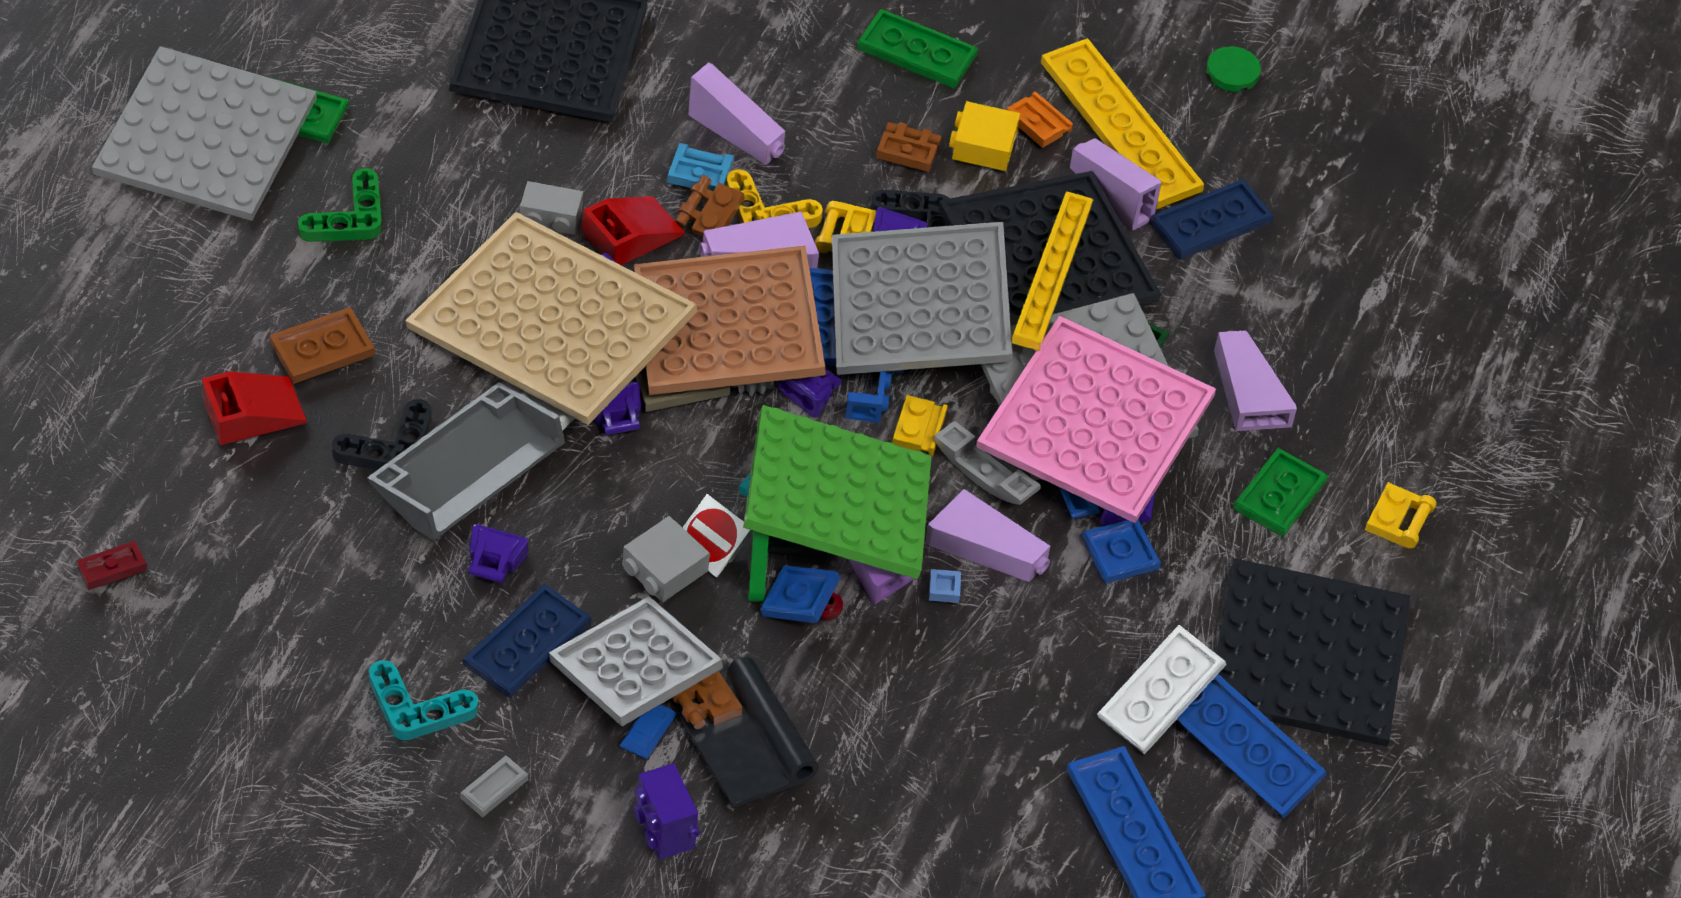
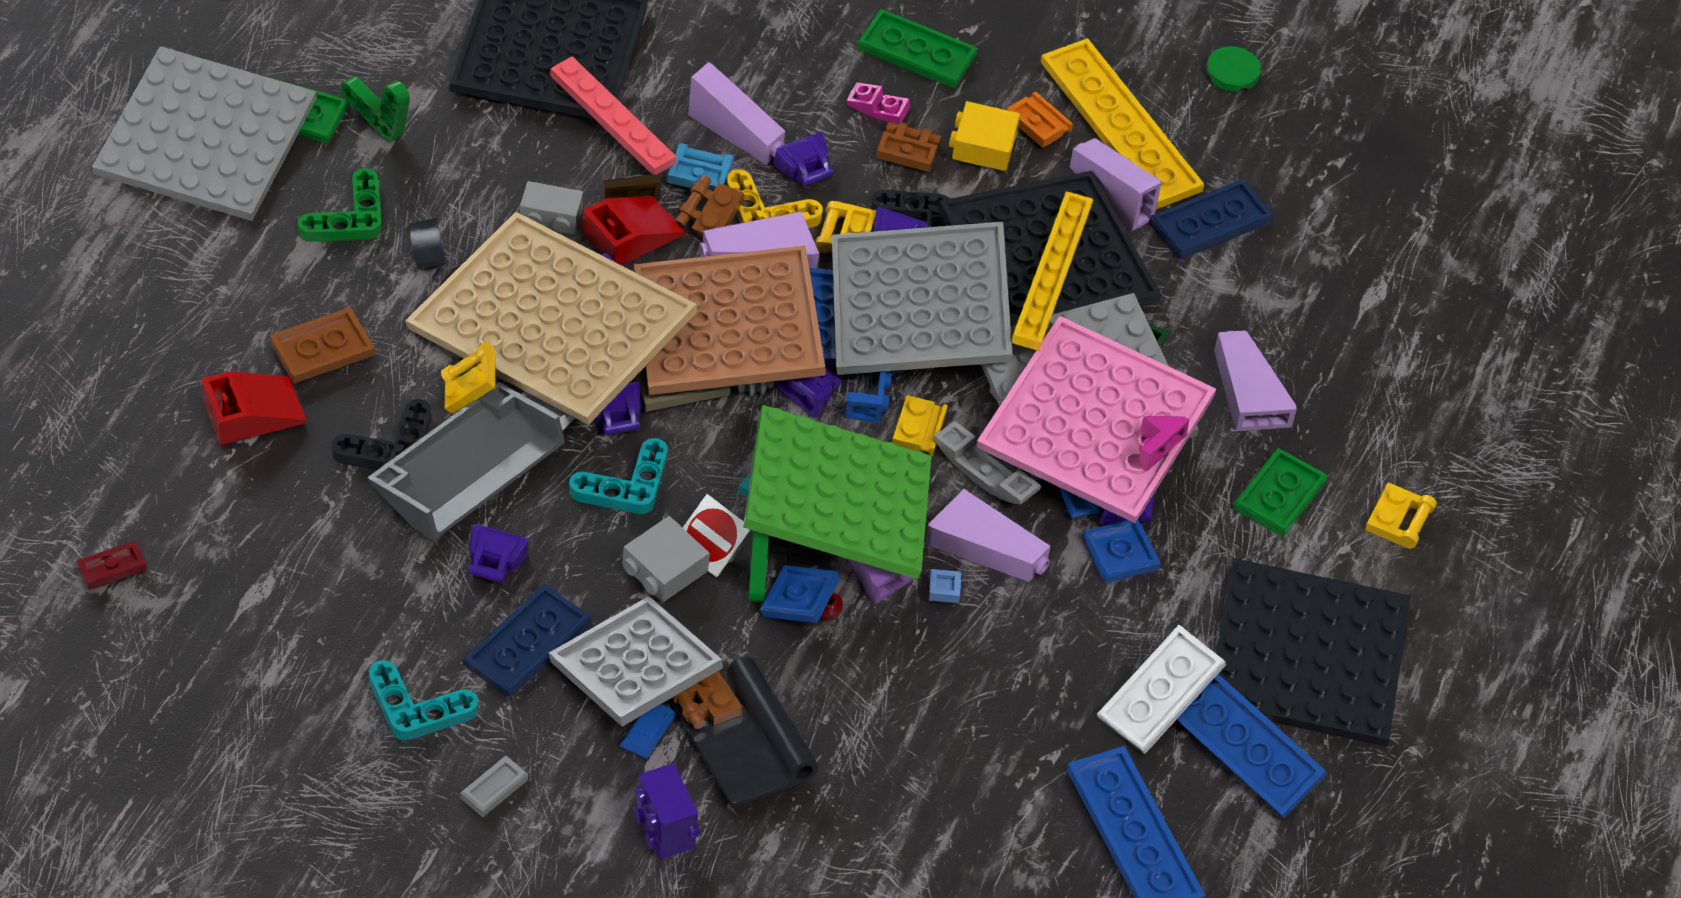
(384, 115): none -> green beam
(427, 244): none -> black slope
(474, 383): none -> yellow plate
(613, 116): none -> coral plate
(632, 187): none -> dark brown plate
(636, 487): none -> teal beam
(802, 157): none -> dark purple piece
(872, 102): none -> dark pink slope
(1162, 436): none -> dark pink slope

